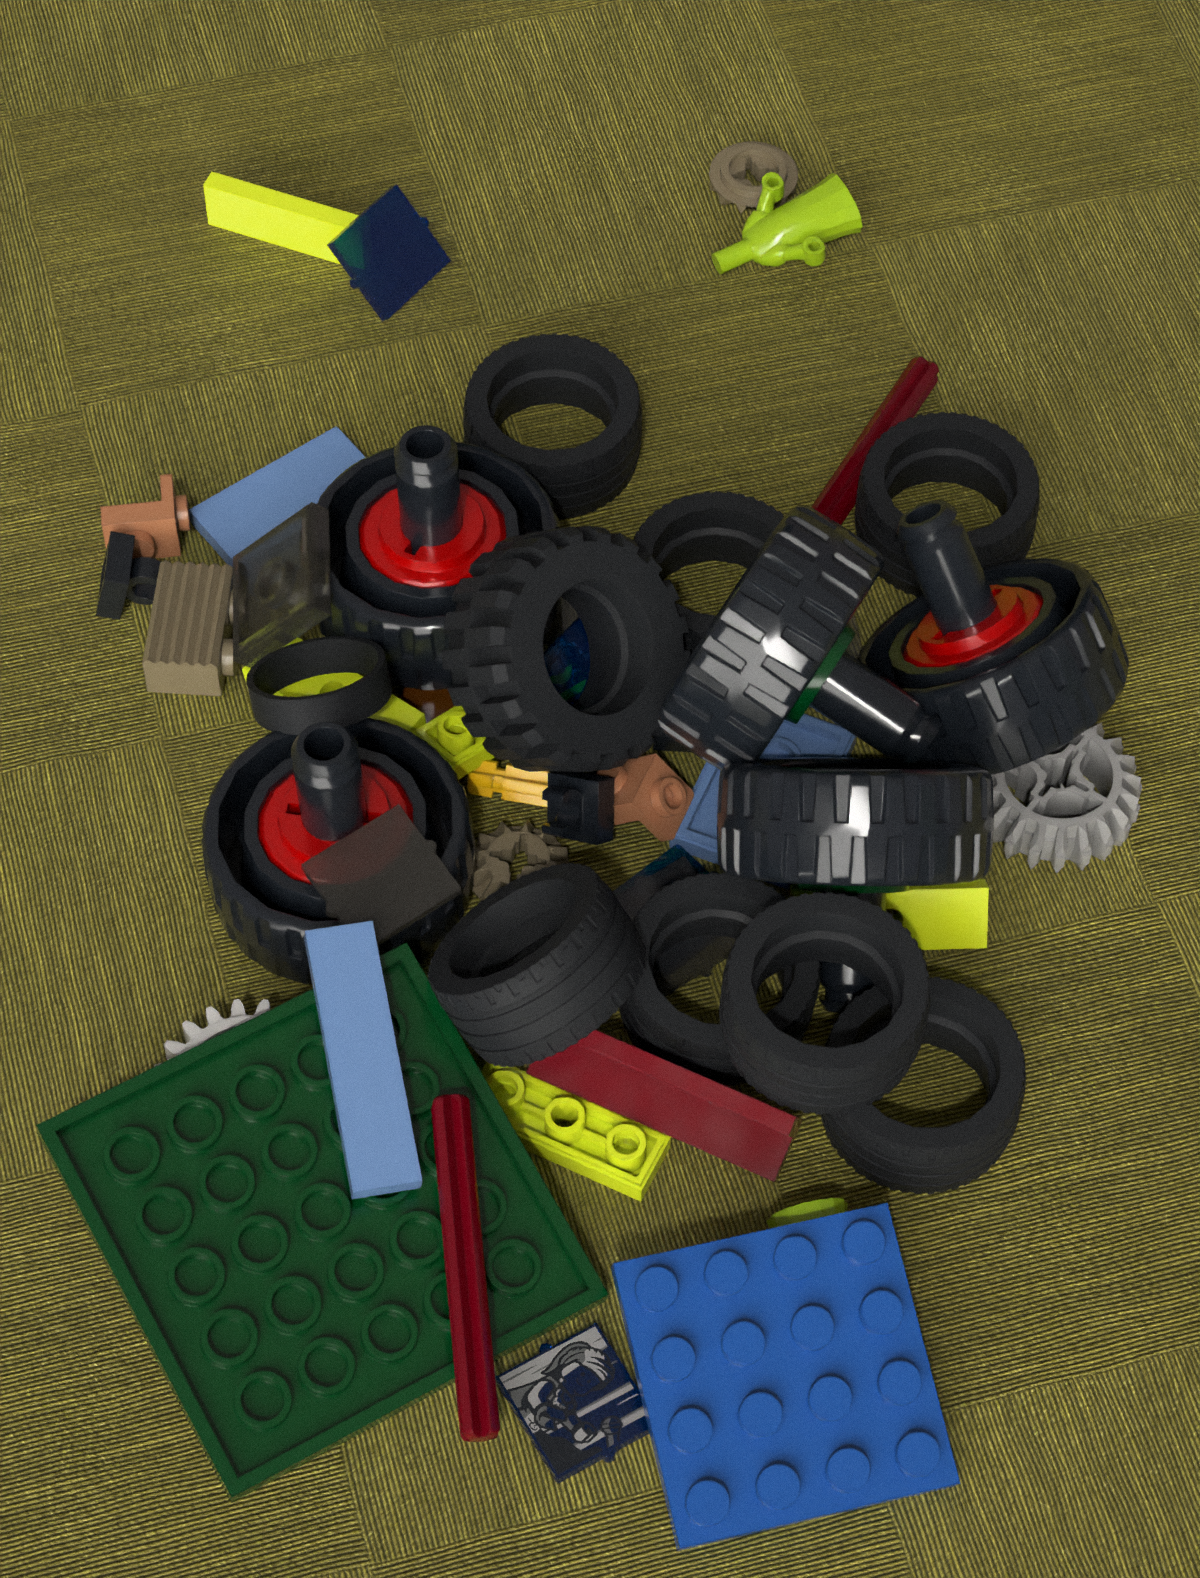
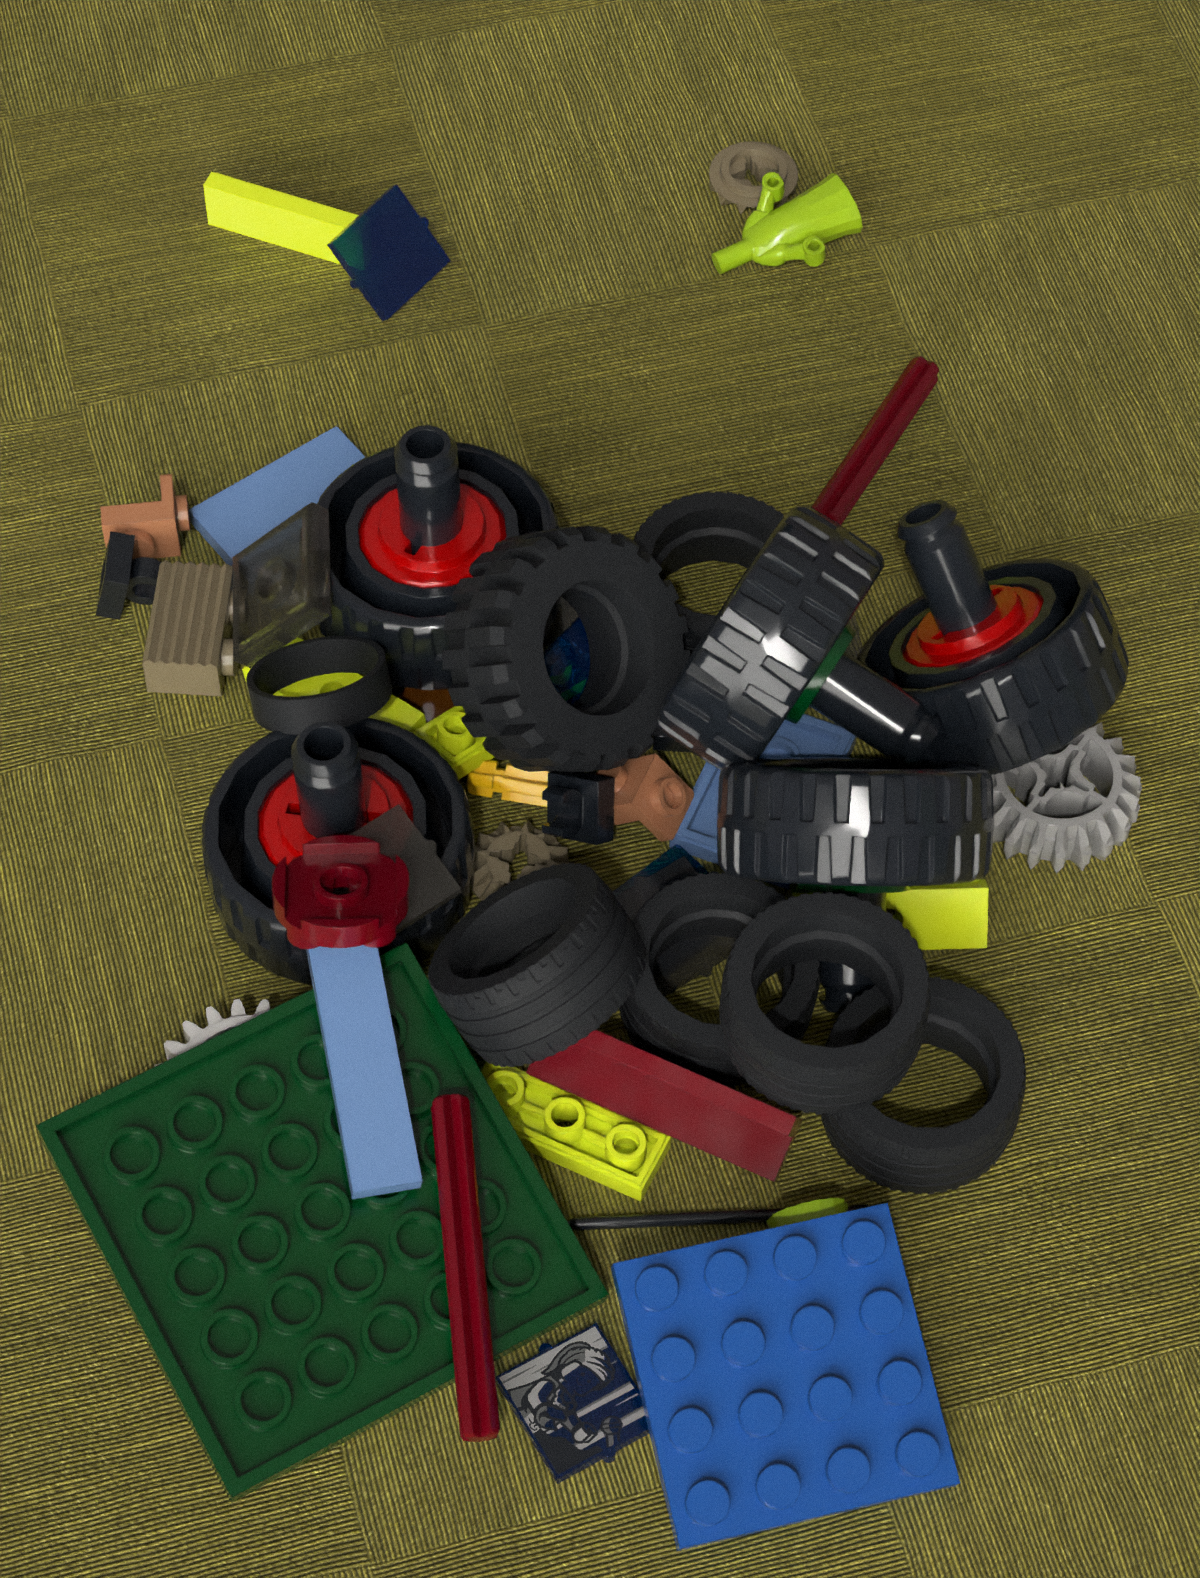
(364, 916): none -> dark red plate
(566, 373): black tyre -> none
(677, 1219): none -> black piece
(947, 451): black tyre -> none

